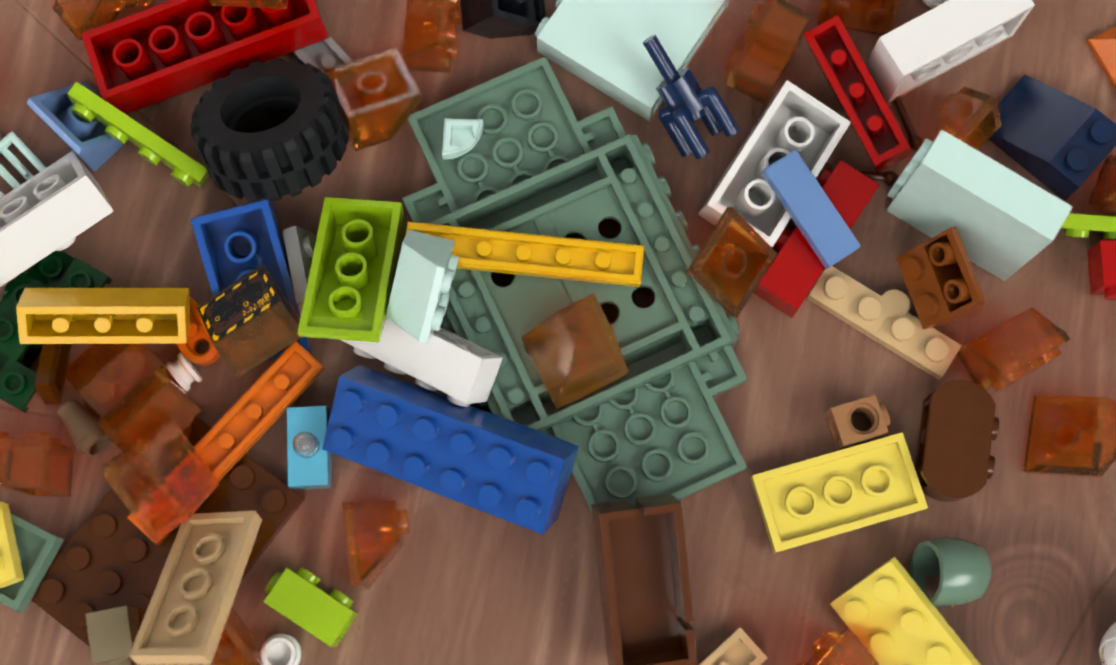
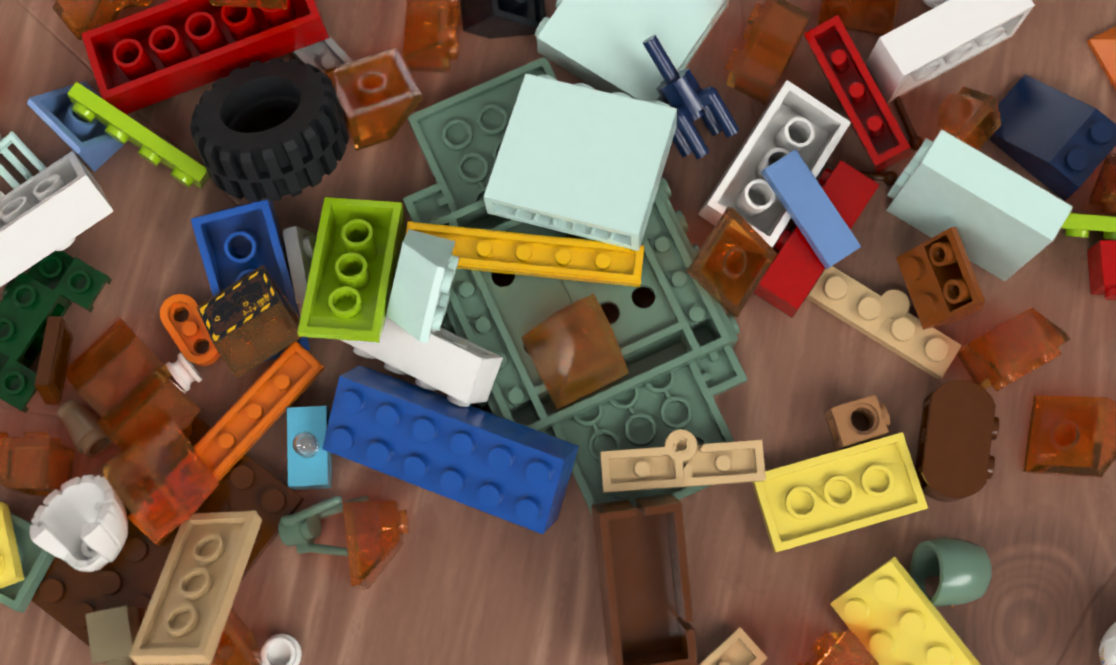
(82, 523): none -> white hair
(103, 315): yellow brick -> none
(305, 526): none -> sand green plant
(309, 606): lime brick -> none
(460, 136): light aqua tile -> none
(581, 161): none -> light aqua brick
(682, 464): none -> tan hinge

